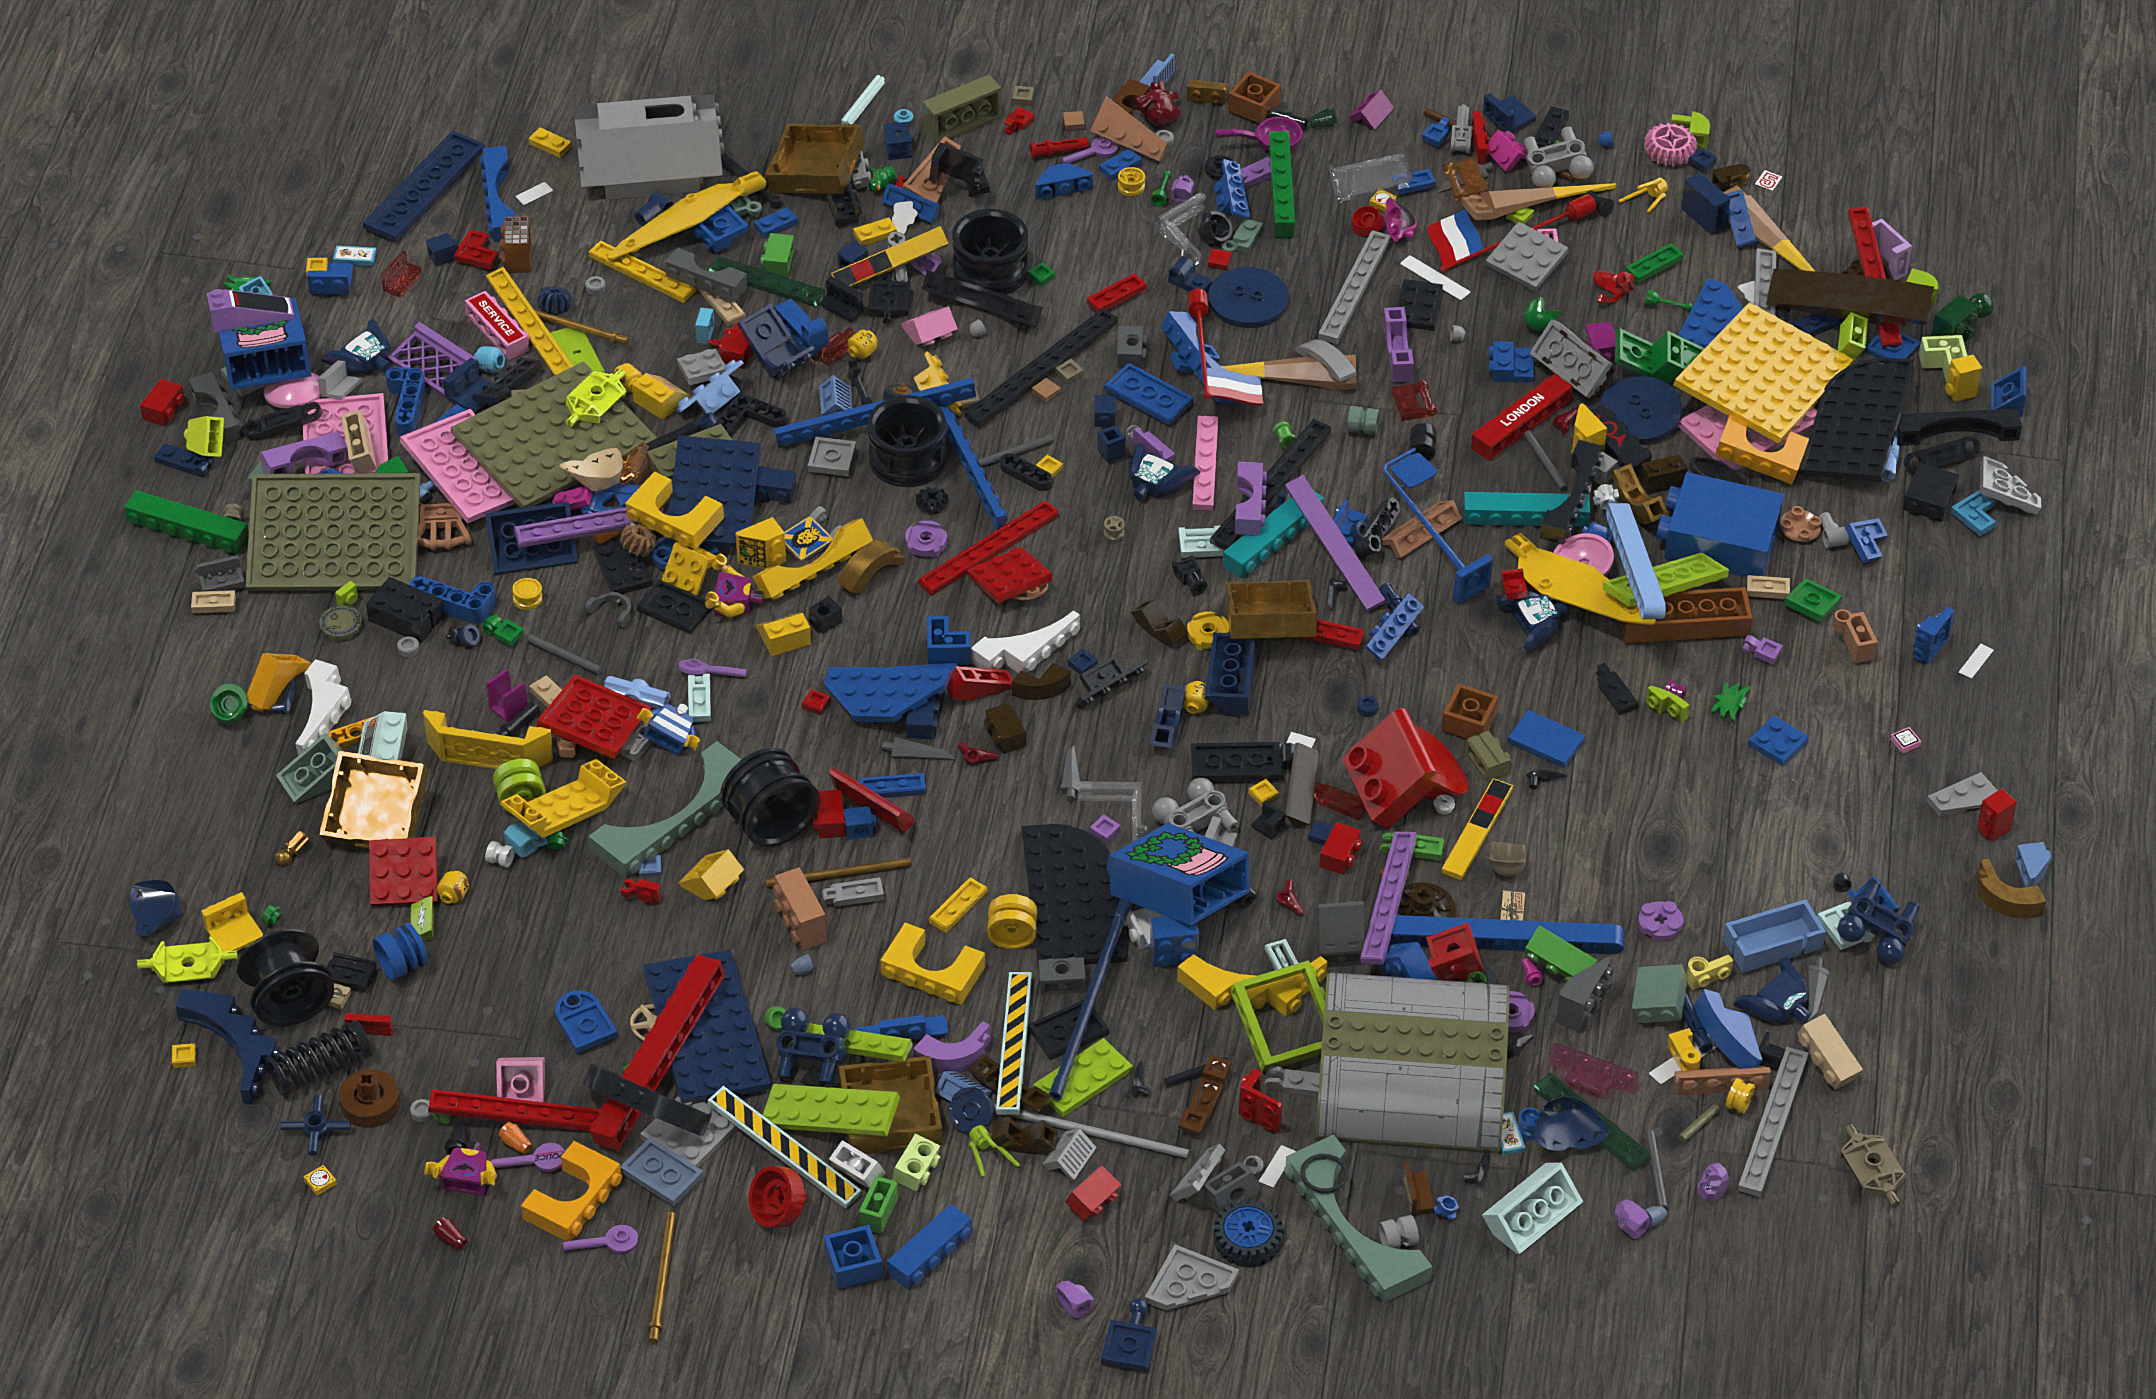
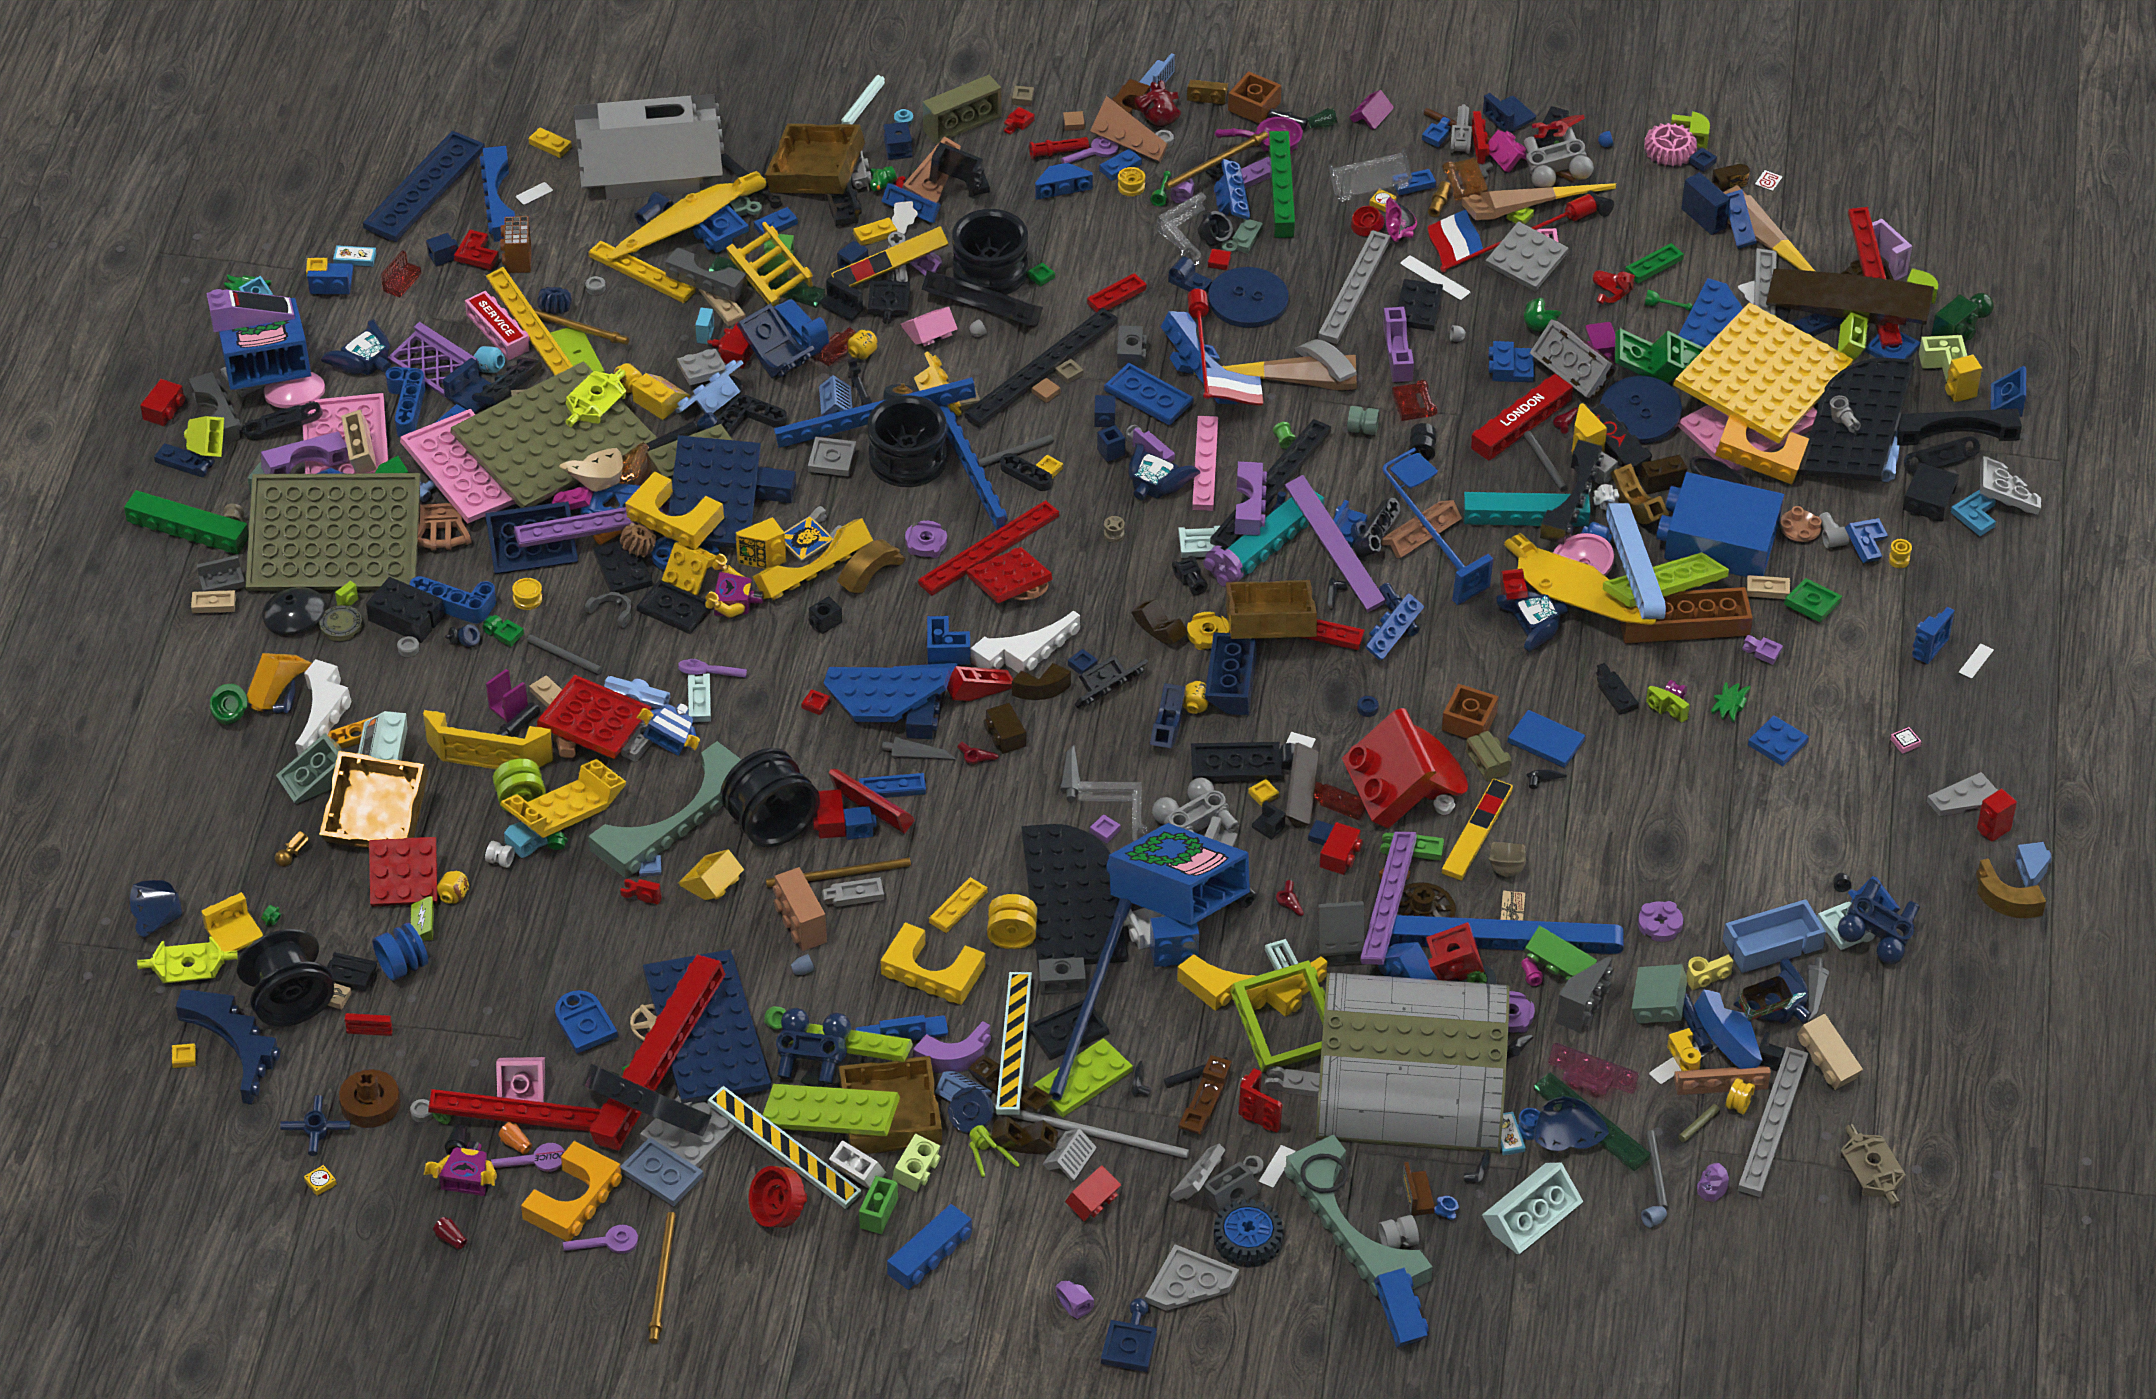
(279, 1078): black piece -> none
(293, 610): none -> black dish
(336, 383): light grey panel -> none
(761, 283): none -> yellow fence
(785, 633): yellow slope -> none
(853, 1256): blue brick -> none
(932, 505): black gear -> none
(1223, 565): none -> medium lavender plate
(1254, 140): none -> pearl gold bar
(1401, 1307): none -> blue brick
(1439, 199): none -> pearl gold pin
(1562, 126): none -> red flag
(1632, 1218): medium lavender rock -> none
(1655, 188): yellow plant -> none
(1773, 985): none -> dark brown piece
(1843, 414): none -> light grey pin
(1857, 635): nougat hinge -> none
(1900, 553): none -> yellow wheel

